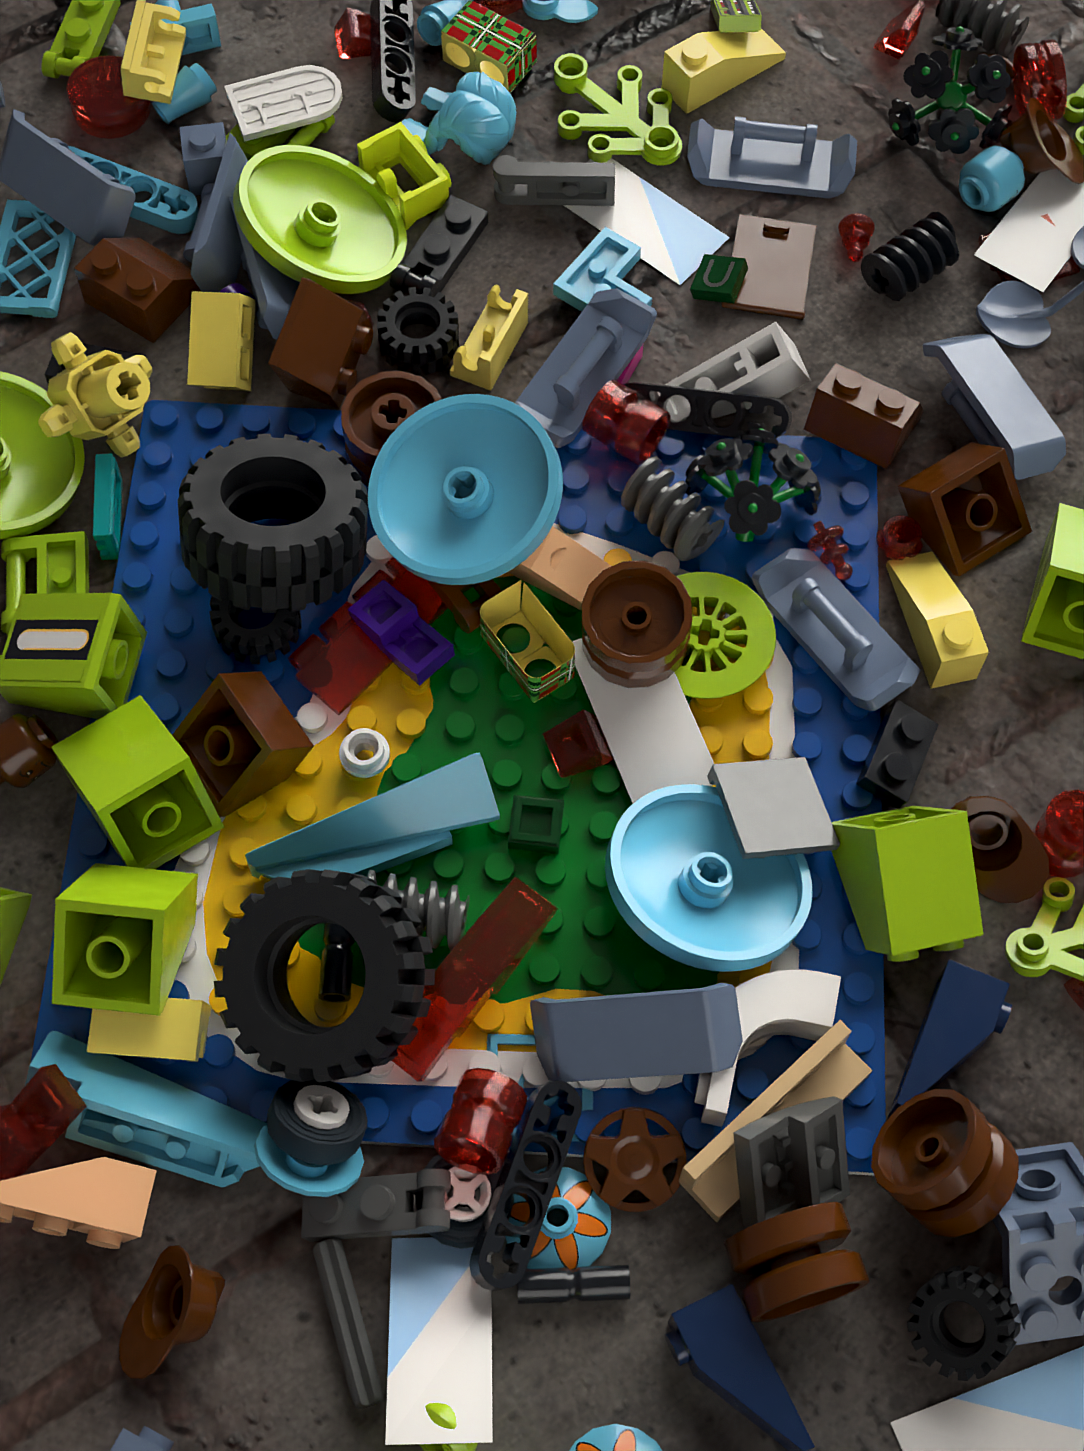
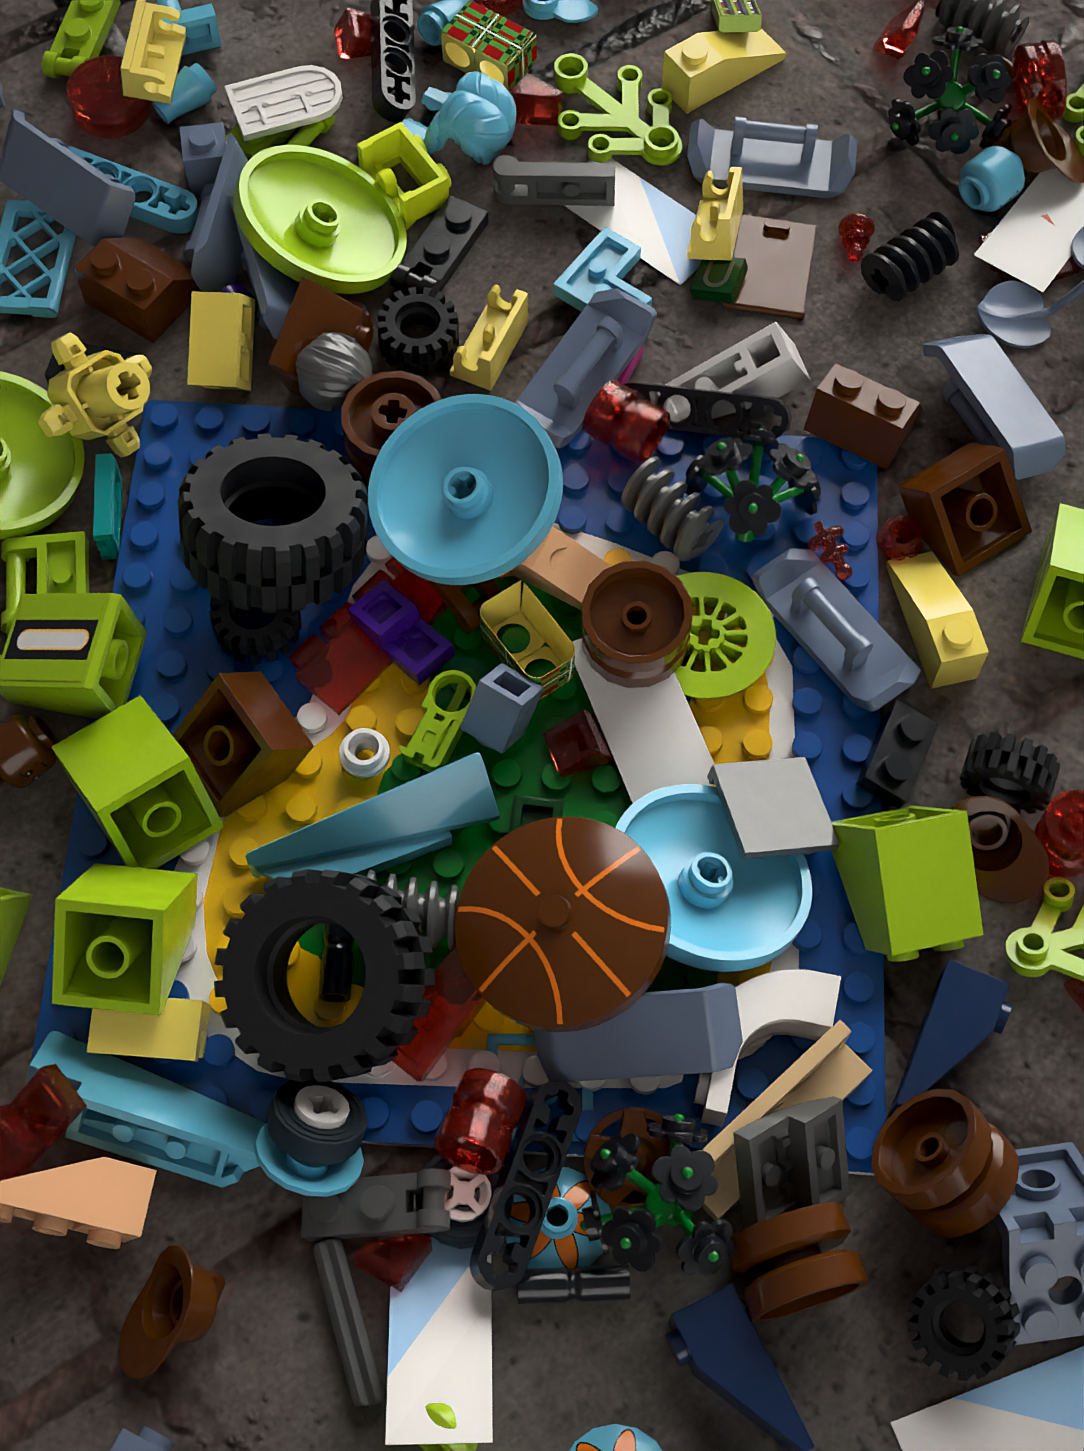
(331, 369): none -> dark grey hair
(394, 1258): none -> clear red tile
(439, 729): none -> lime piece
(501, 708): none -> sand blue brick
(536, 102): none -> clear red slope
(563, 924): none -> reddish brown dish
(681, 1190): none -> black plant
(717, 218): none -> light yellow hinge
(1010, 771): none -> black tyre

